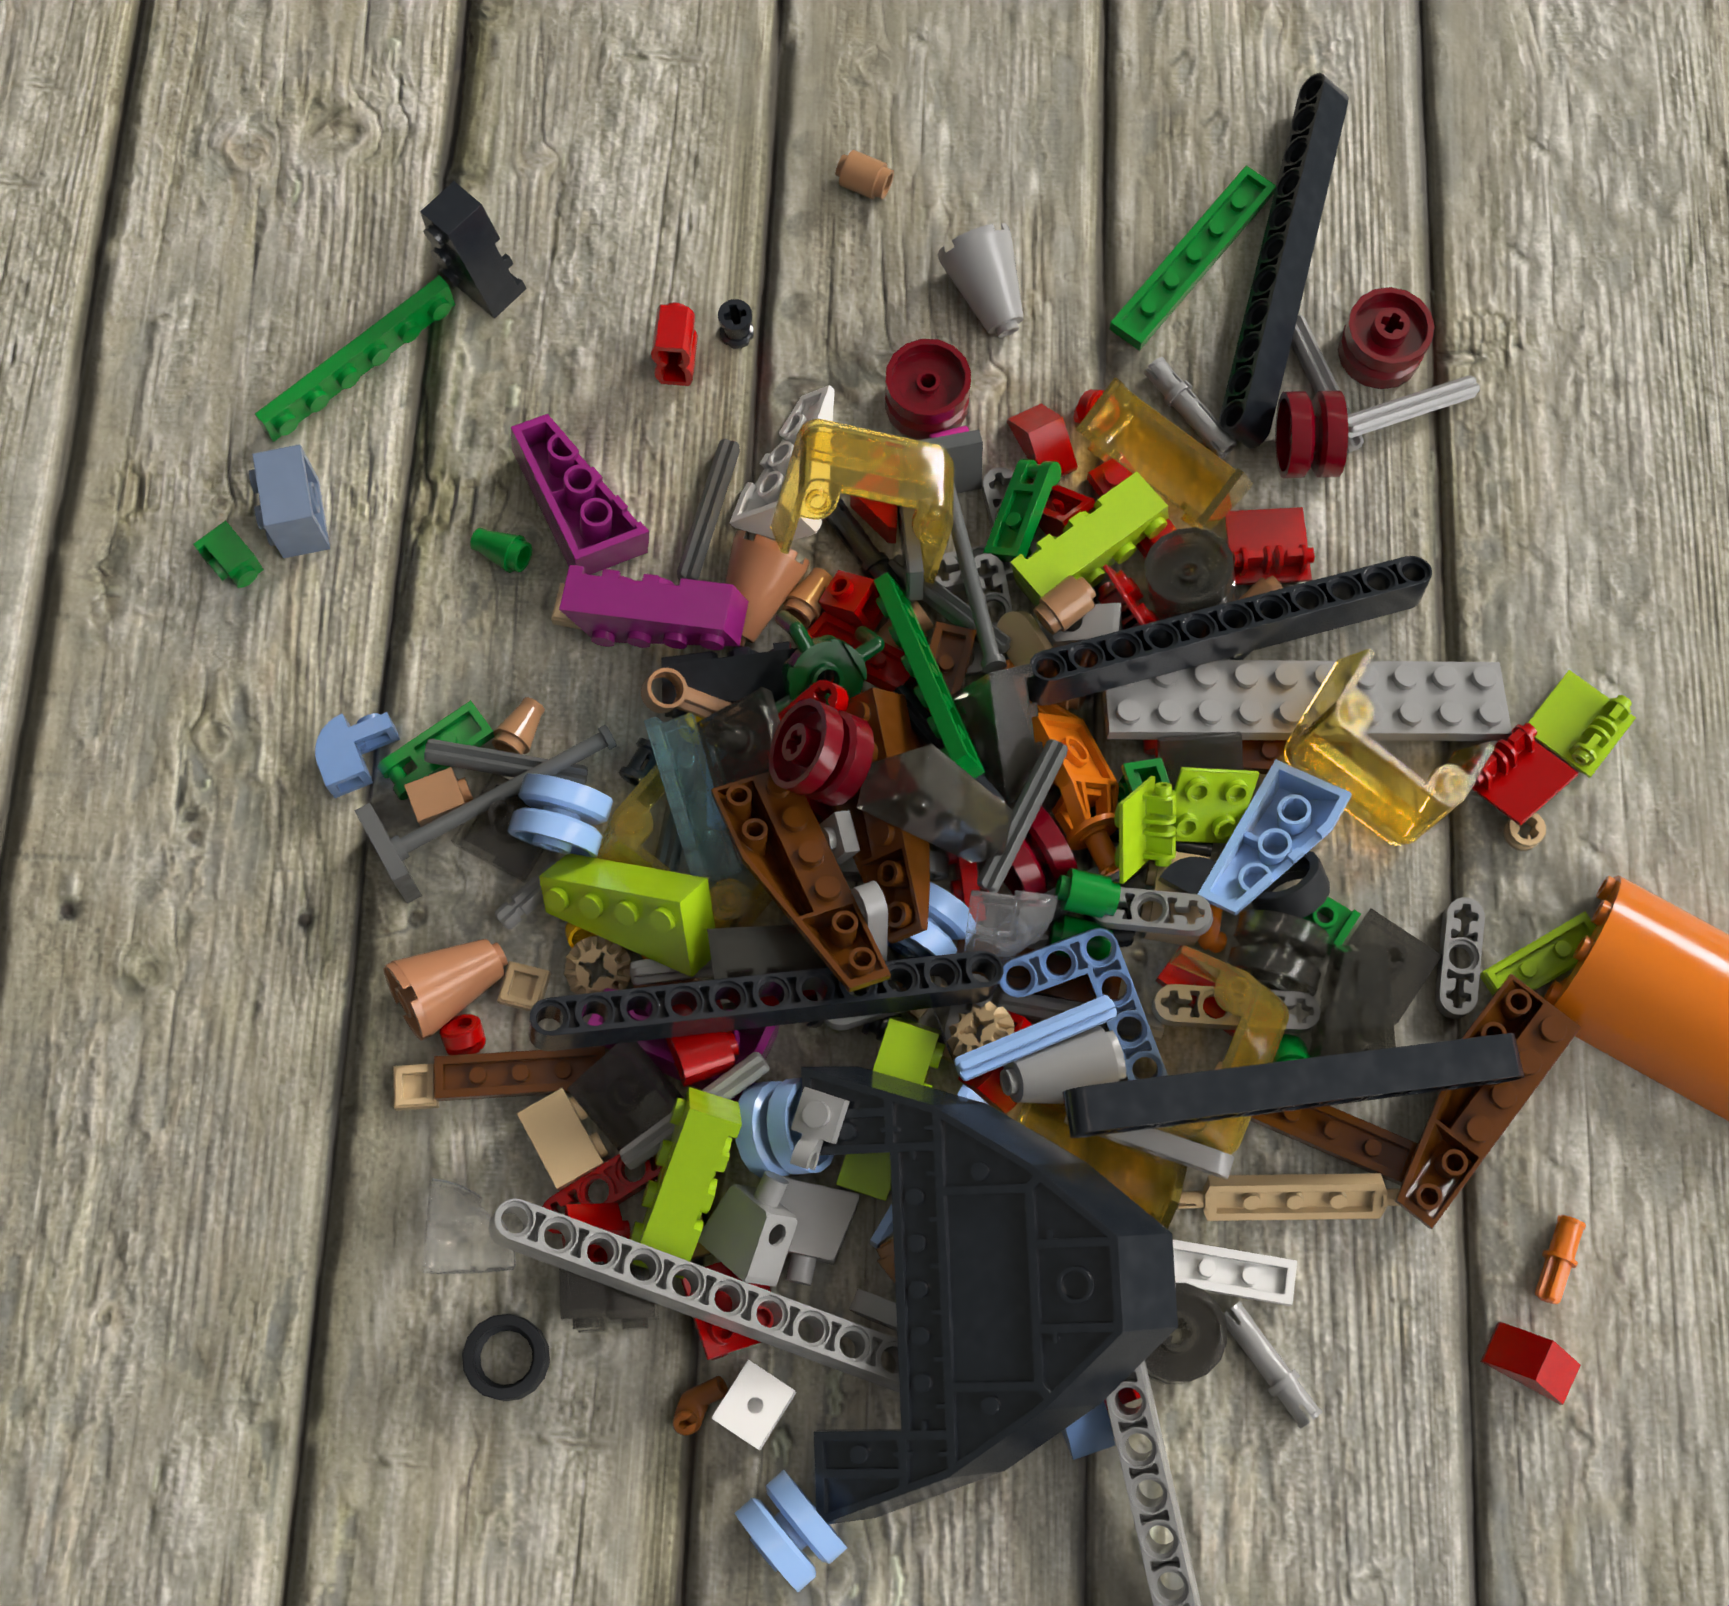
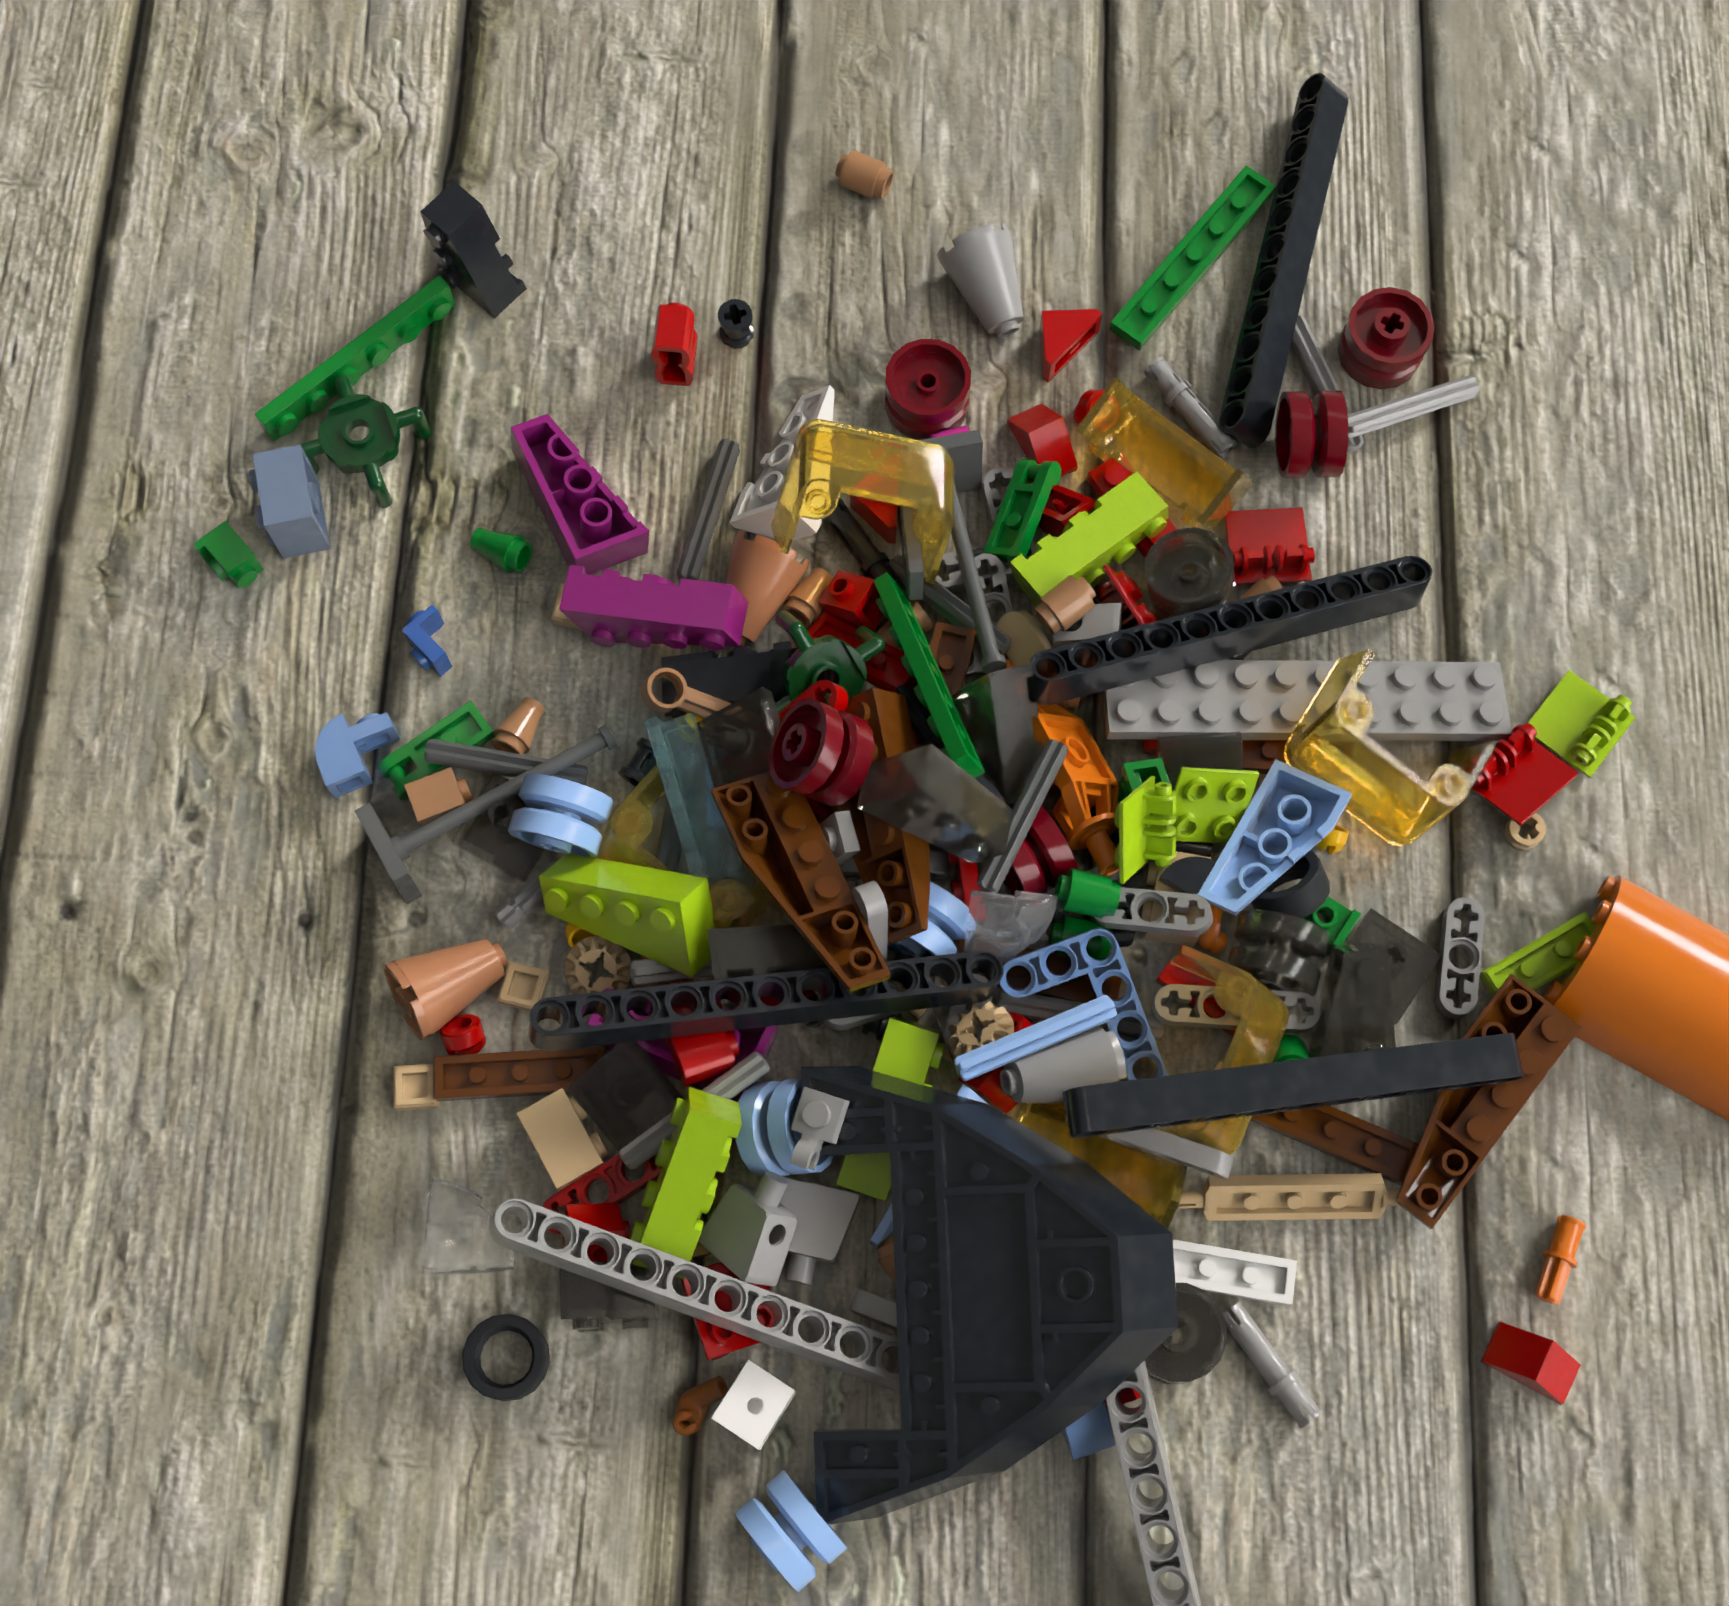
(372, 451): none -> dark green plate
(425, 649): none -> blue bracket
(1064, 336): none -> red slope
(1335, 839): none -> yellow hinge

